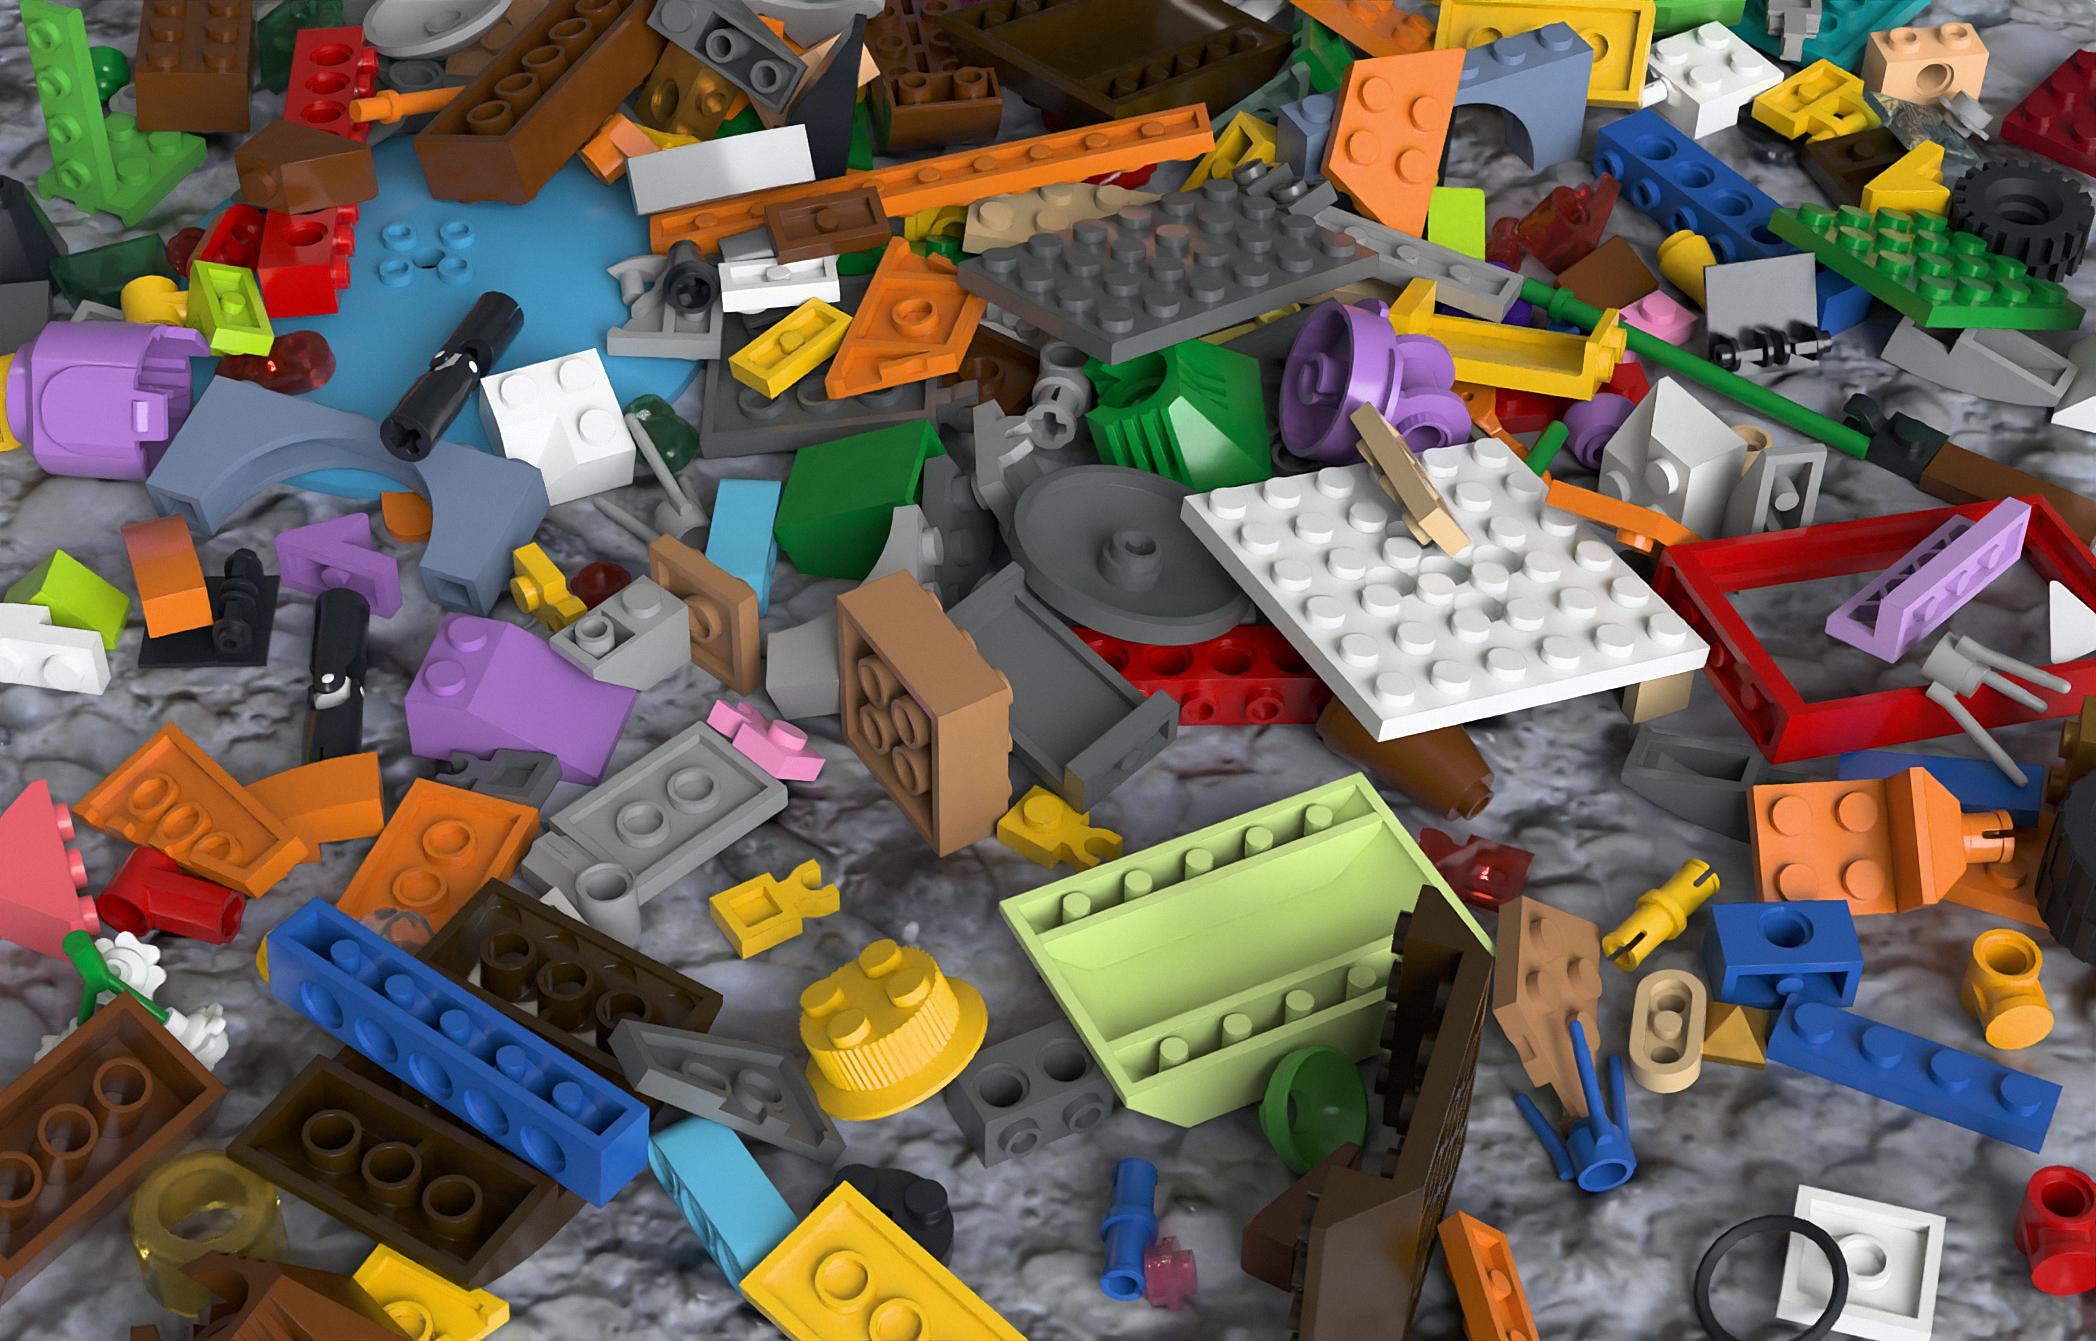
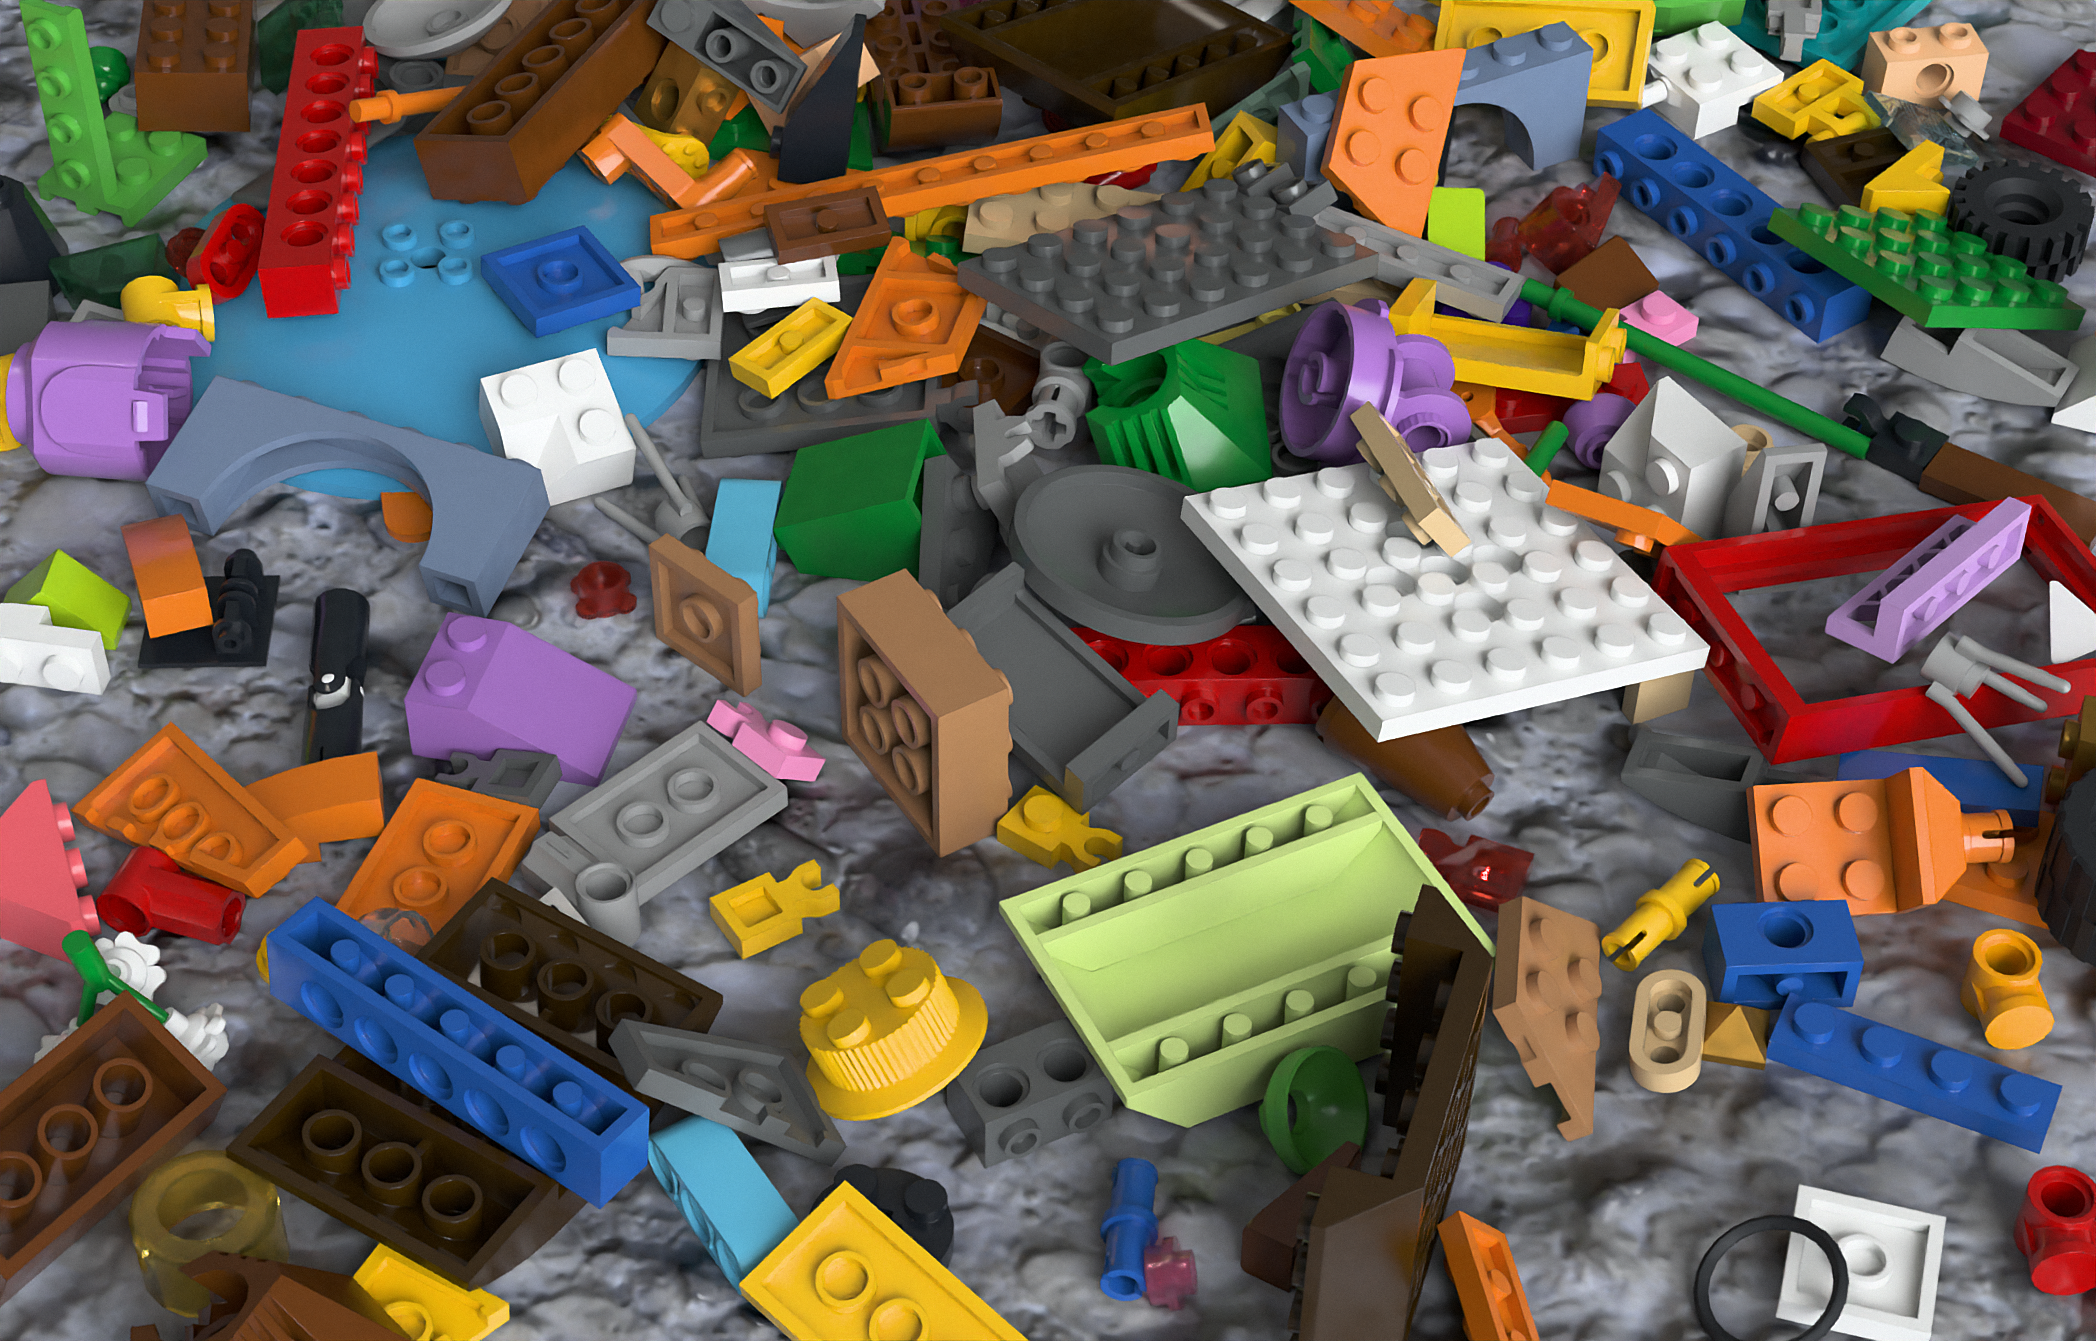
(228, 310): lime slope -> none
(293, 366): clear red plate -> none
(304, 169): reddish brown slope -> none
(339, 556): medium lavender slope -> none
(454, 374): black piece -> none
(543, 590): yellow plate -> none
(560, 281): none -> blue plate
(629, 637): light grey slope -> none
(670, 434): clear green wheel -> none
(690, 279): black cone -> none
(720, 170): slope -> none
(806, 658): light grey arch -> none
(1597, 1150): blue plant -> none
(1683, 261): yellow cone -> none
(1763, 315): hinge -> none

